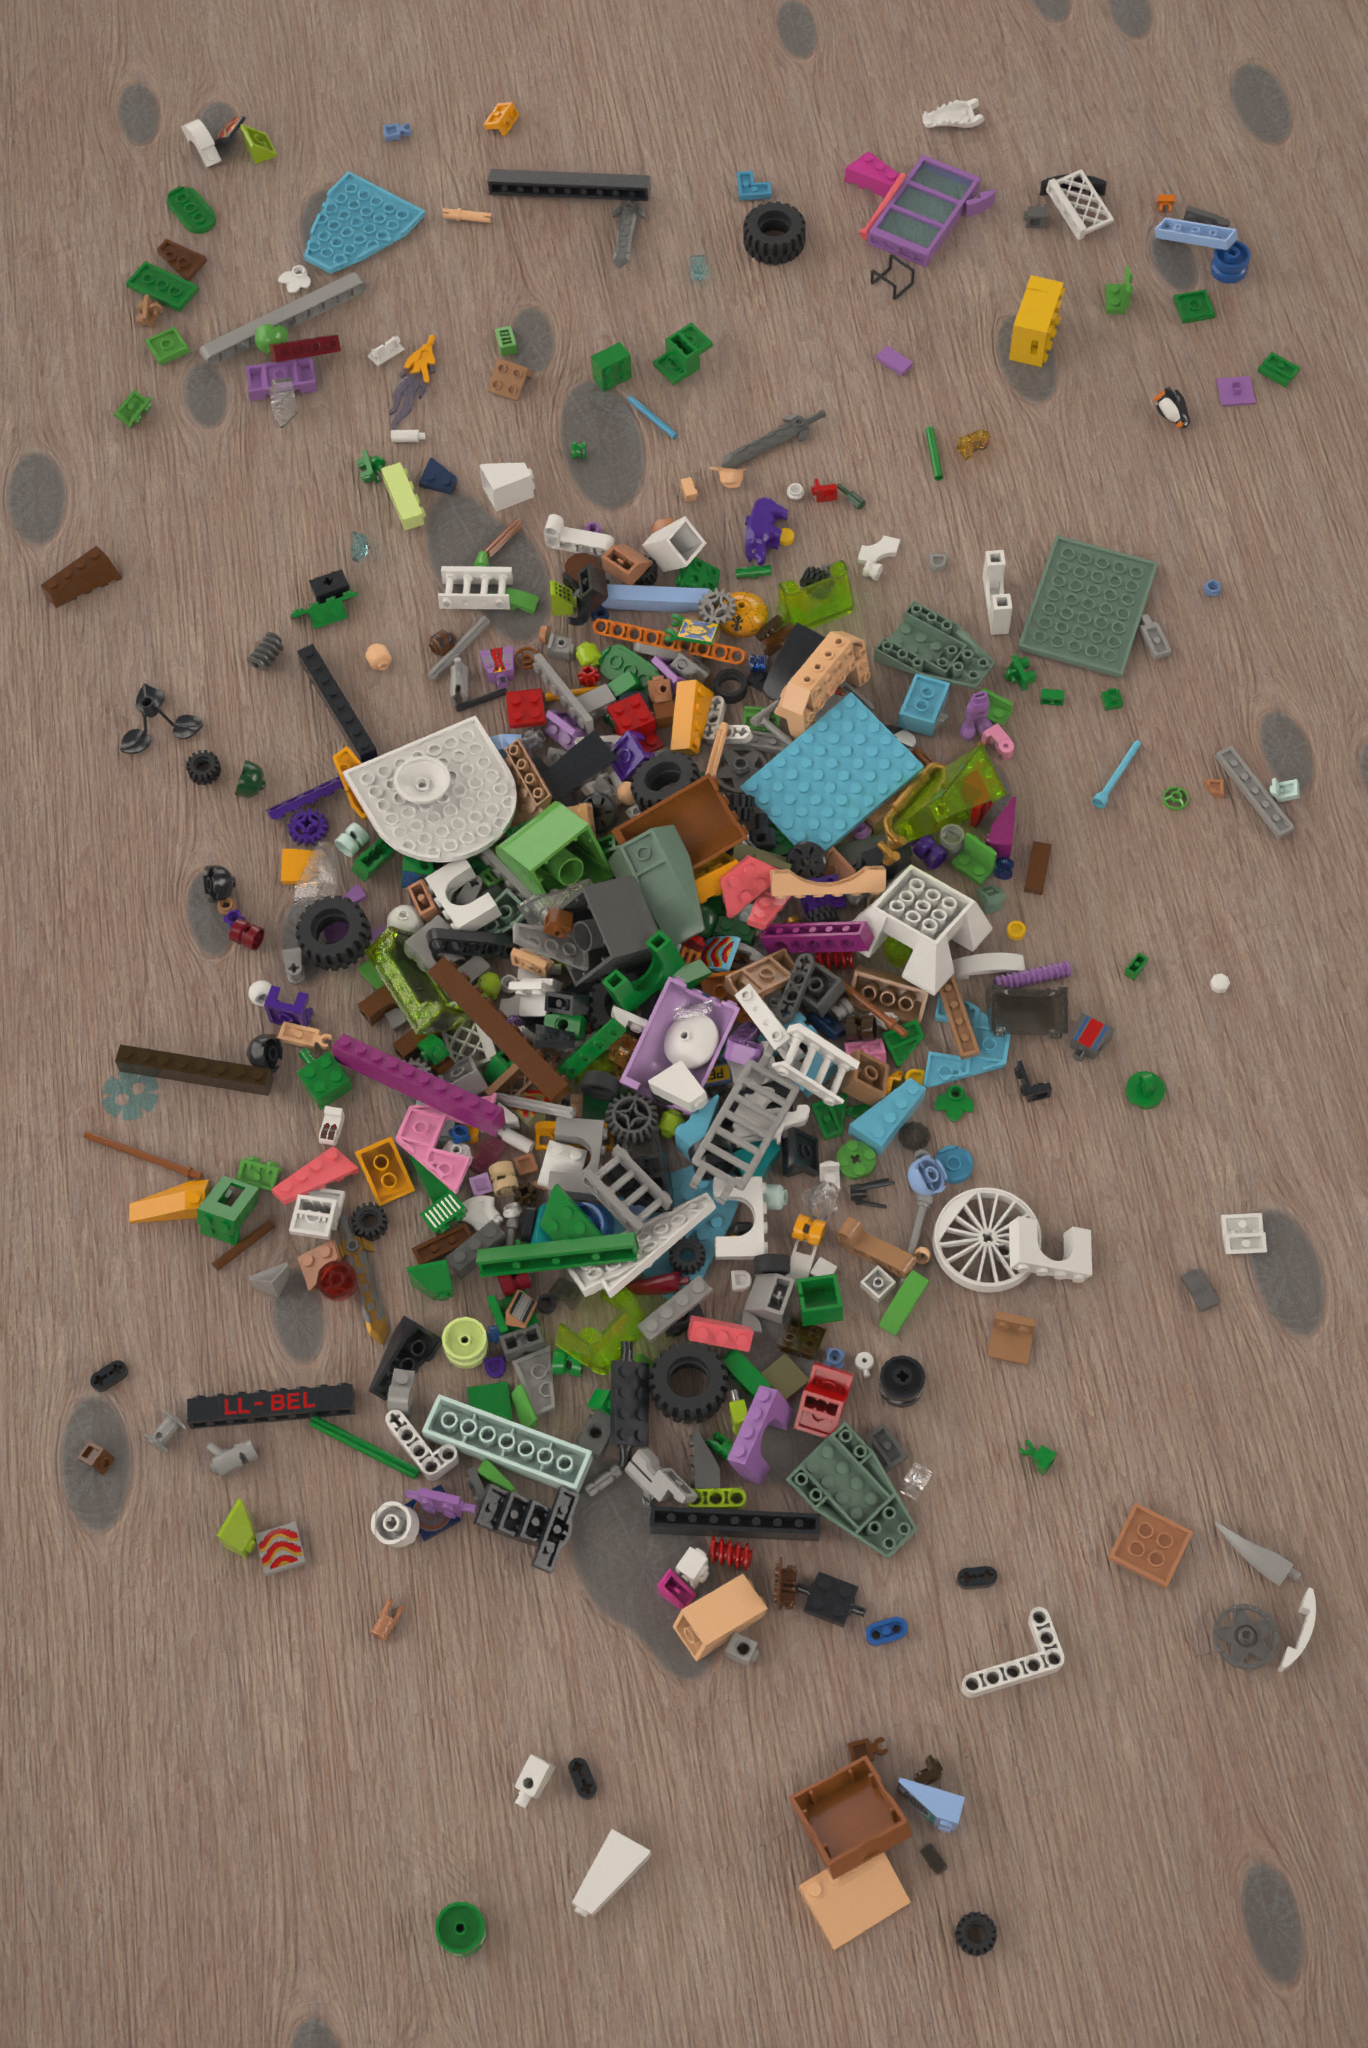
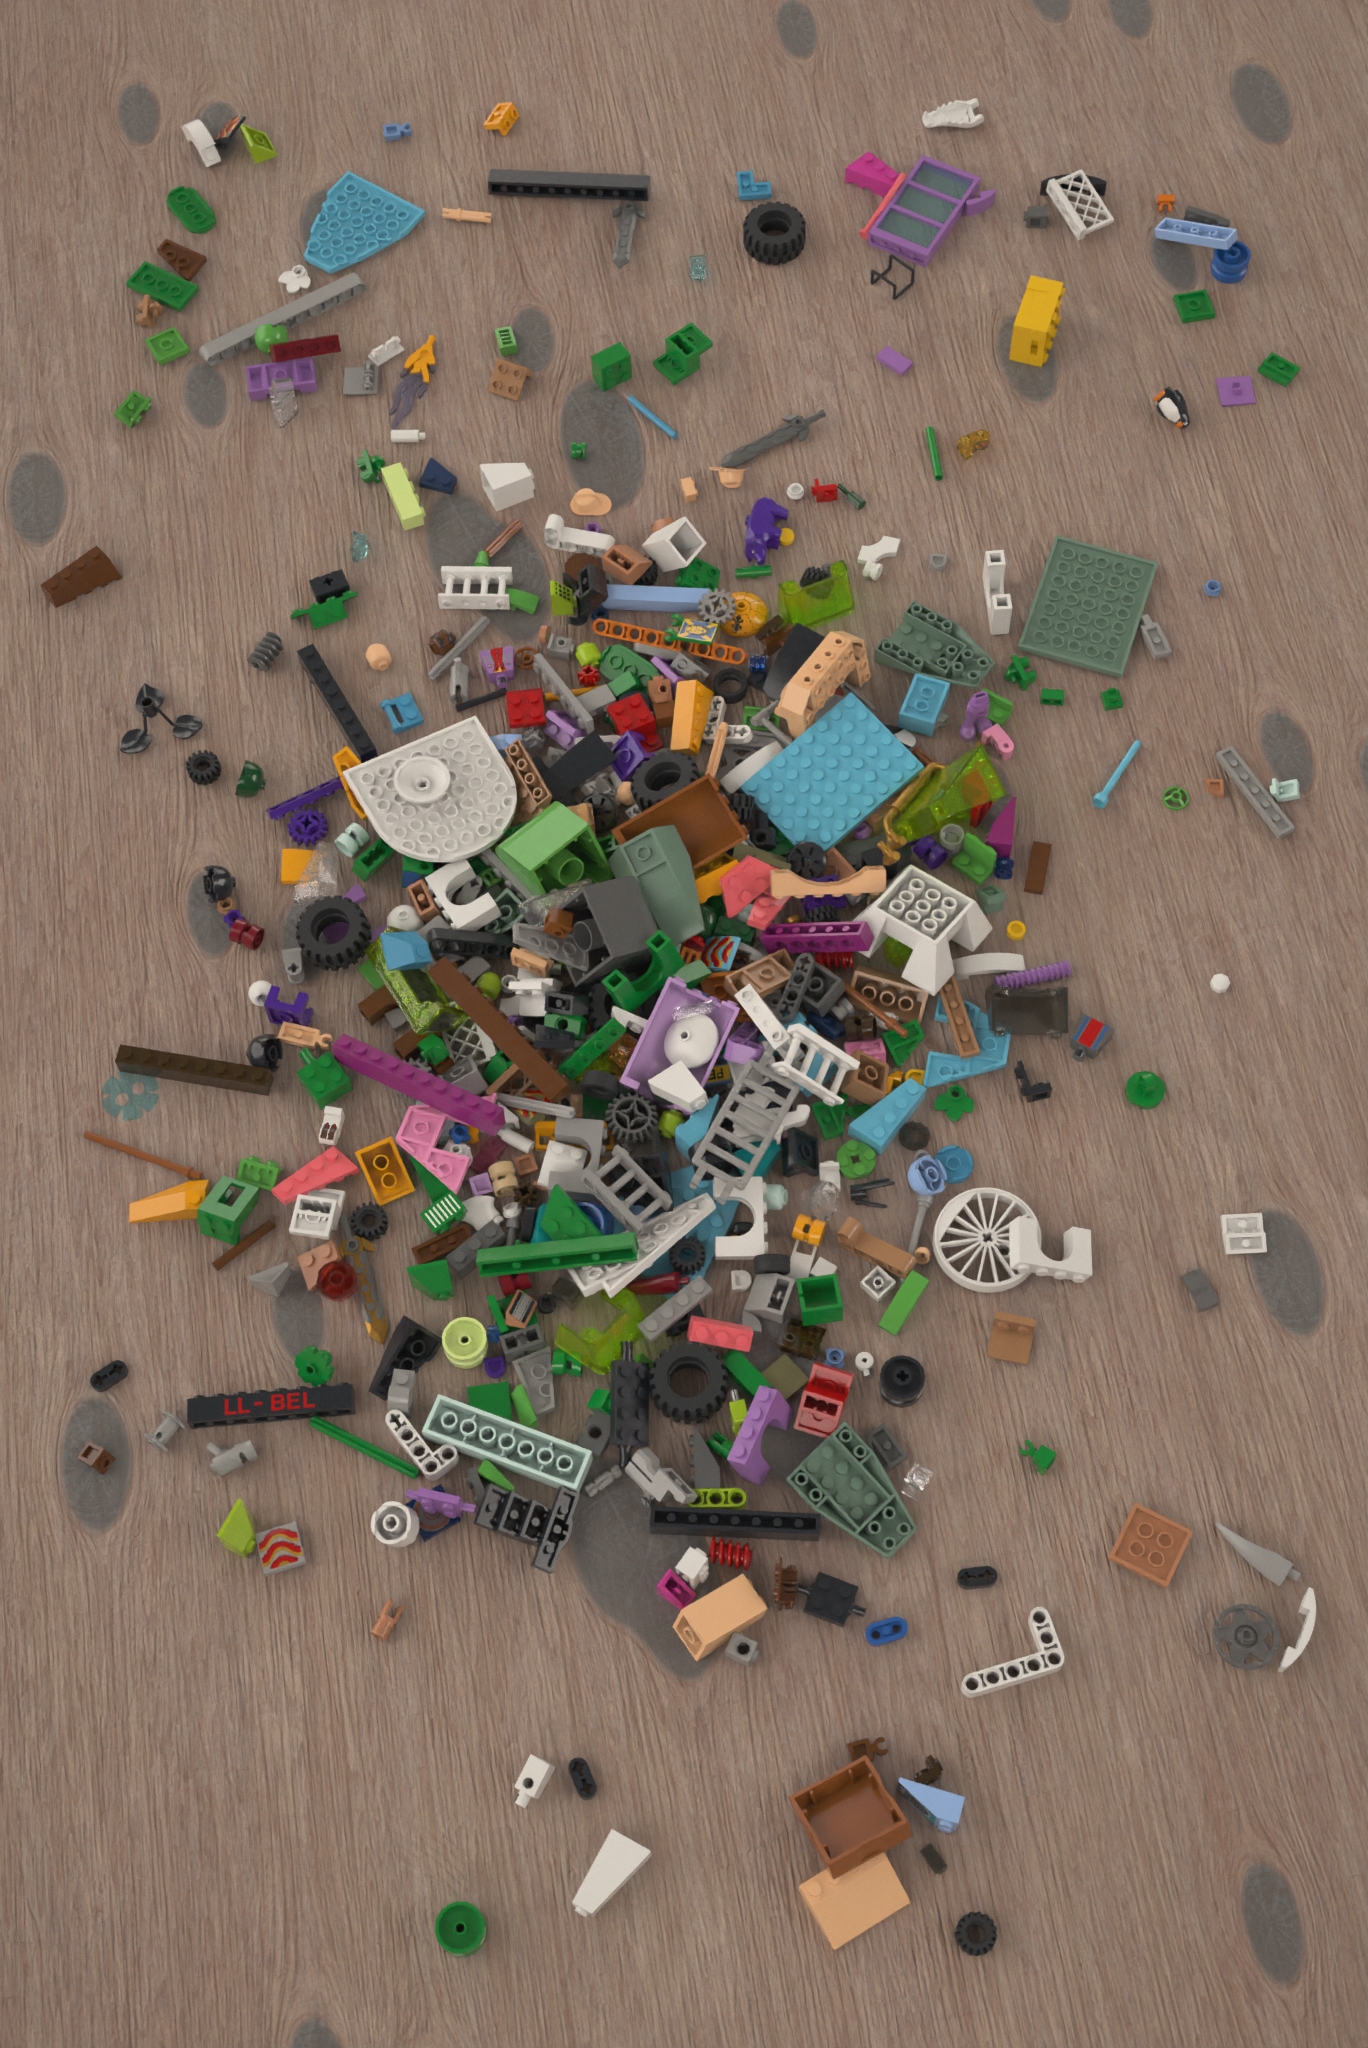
(314, 1365): none -> green plant
(361, 379): none -> light grey hinge
(405, 950): none -> dark azure slope
(407, 710): none -> dark azure plate
(590, 503): none -> light nougat piece
(749, 767): none -> white slope
(1117, 295): bright green bracket -> none
(1136, 966): green piece -> none

